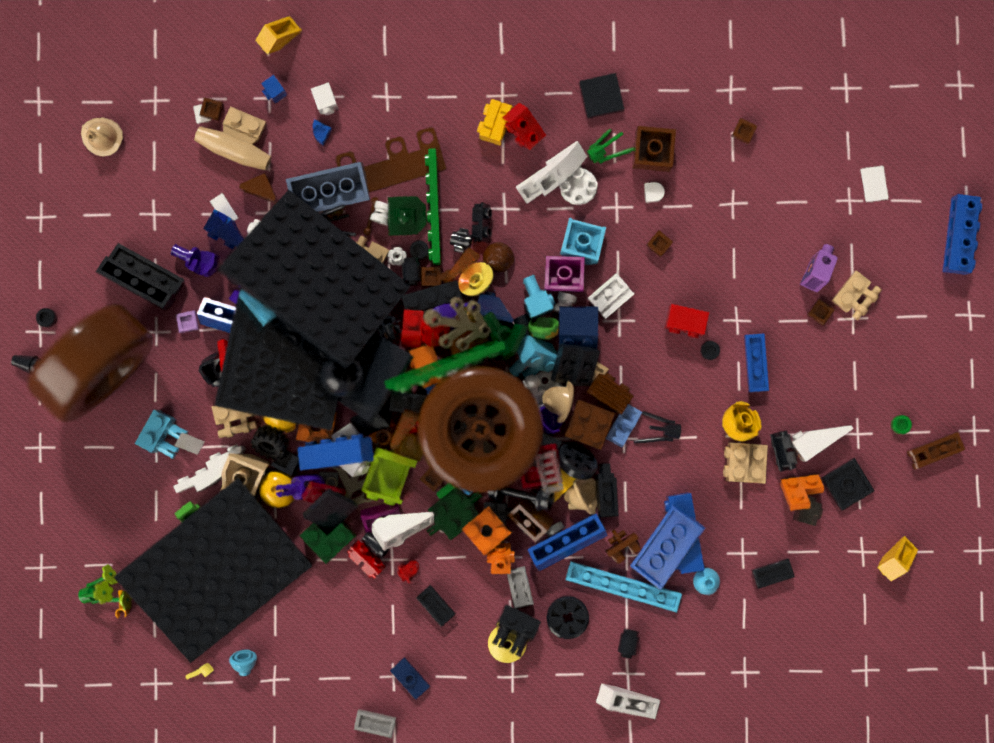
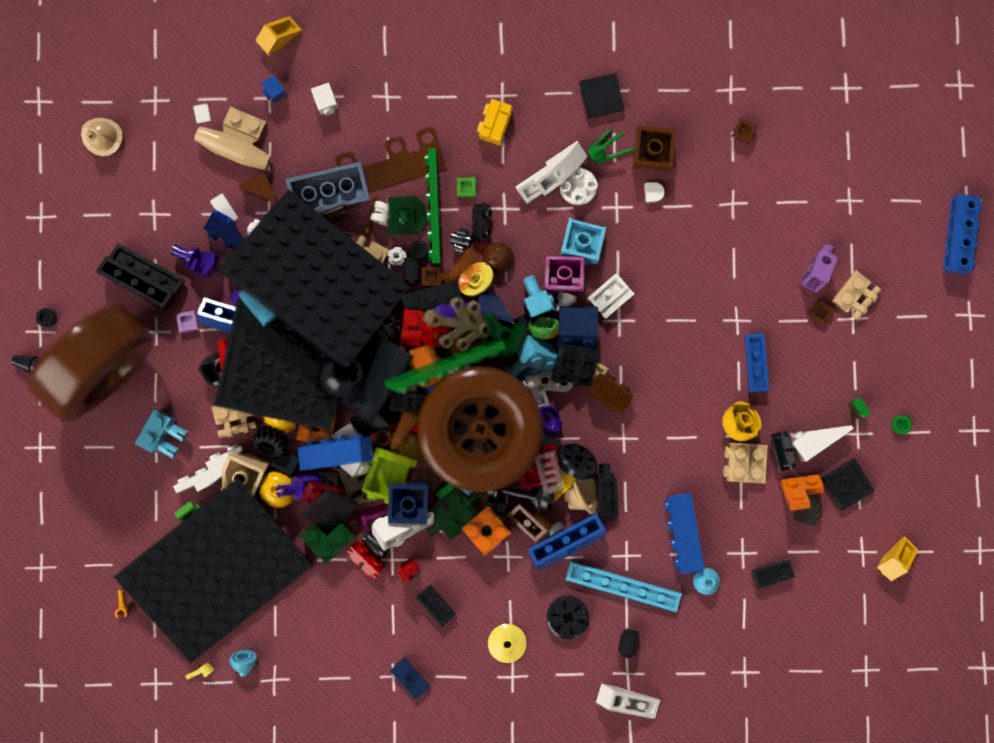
(102, 592): lime plant -> none
(189, 443): white sticker -> none
(211, 109): reddish brown tile -> none
(321, 131): blue tile -> none
(375, 723): light grey plate -> none
(408, 502): none -> dark blue slope
(466, 187): none -> bright green tile
(501, 559): orange brick -> none
(517, 623): black brick -> none
(520, 587): light grey plate -> none
(524, 126): red brick -> none
(559, 400): tan helmet -> none
(589, 424): reddish brown brick -> none
(623, 426): medium blue slope -> none
(630, 541): reddish brown hips -> none
(659, 243): reddish brown plate -> none
(667, 547): blue tile -> none
(670, 430): black plant -> none
(686, 320): red brick -> none
(710, 350): black tile -> none
(859, 407): none -> green tile
(874, 183): white sticker -> none
(936, 450): reddish brown plate -> none

